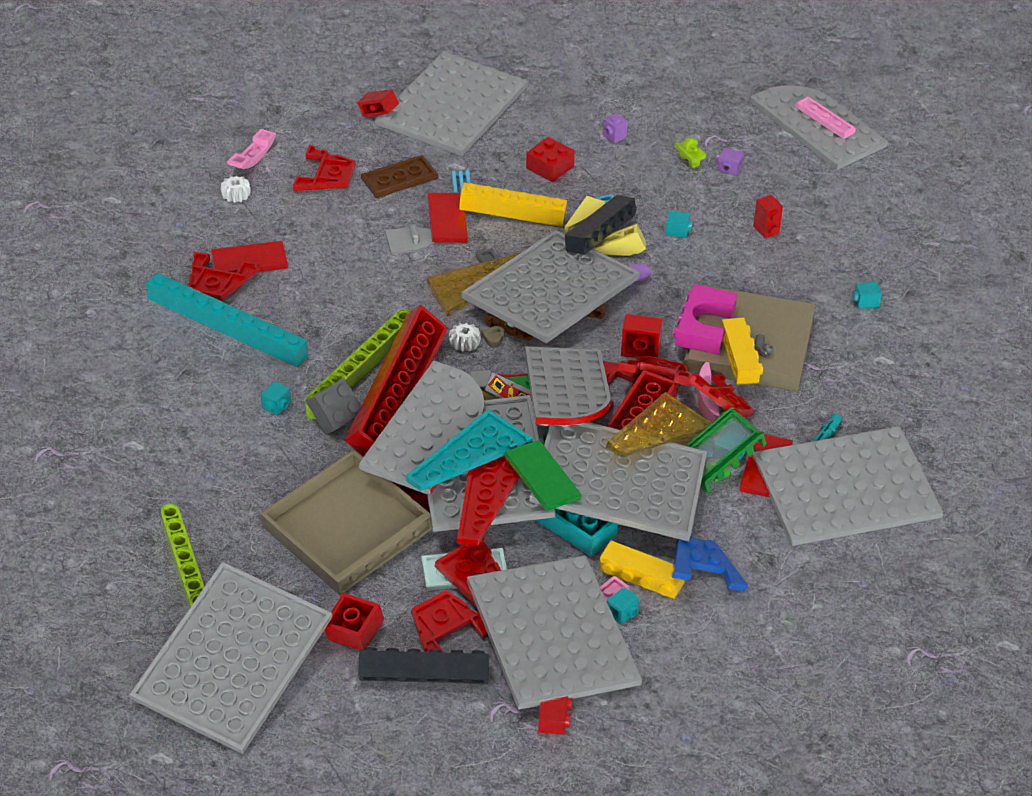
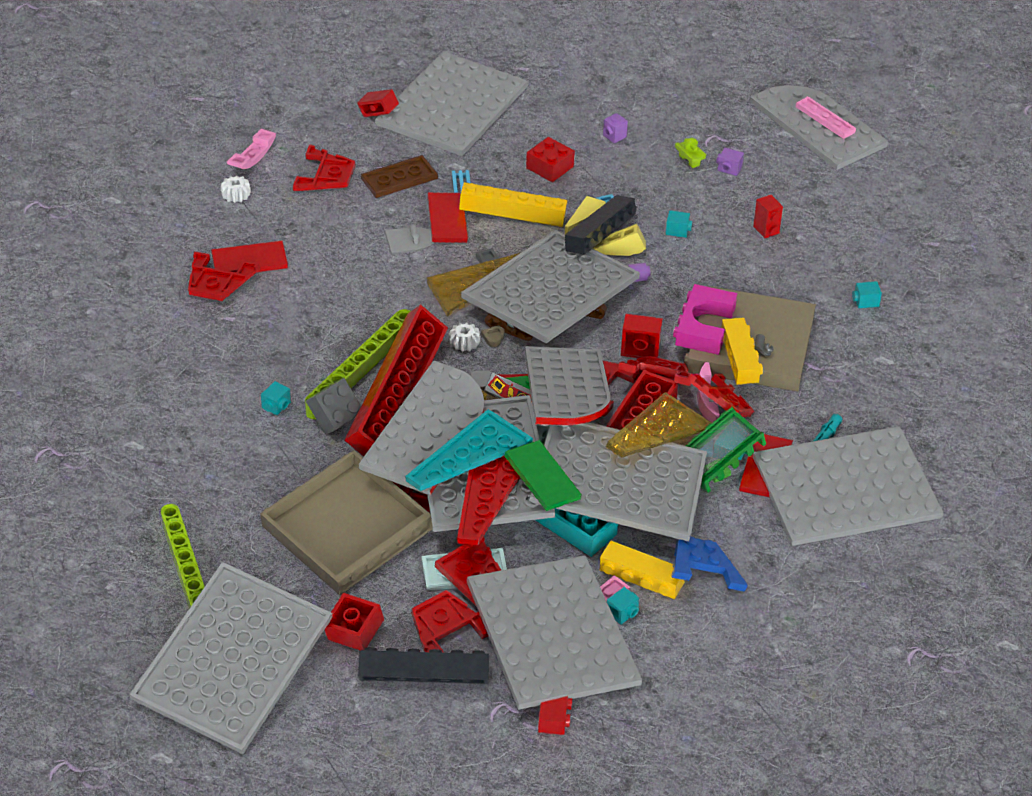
(227, 319): teal brick -> none

